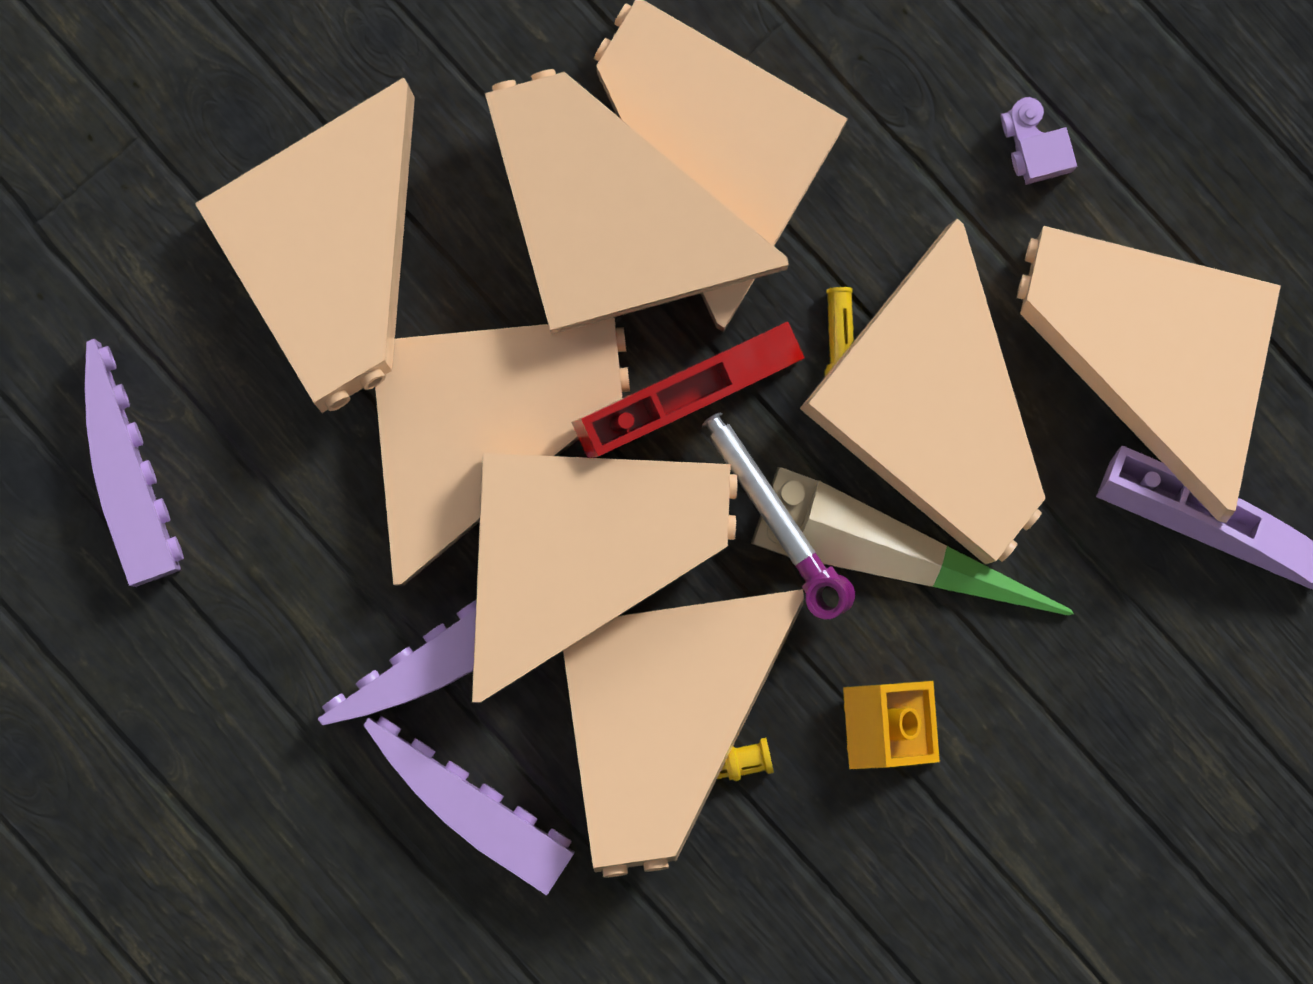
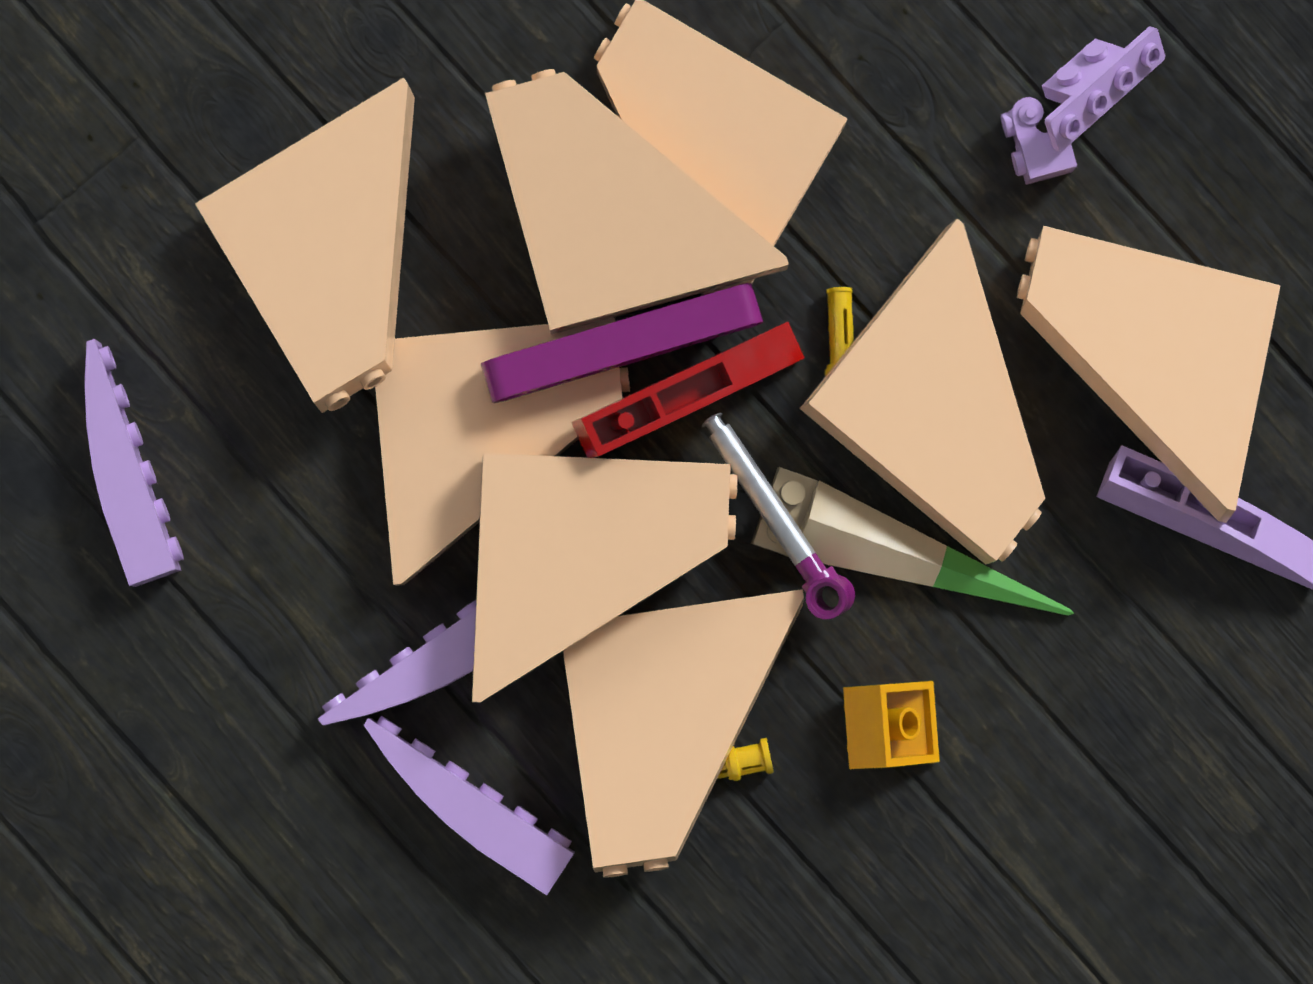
(622, 343): none -> magenta beam
(1096, 82): none -> lavender bracket

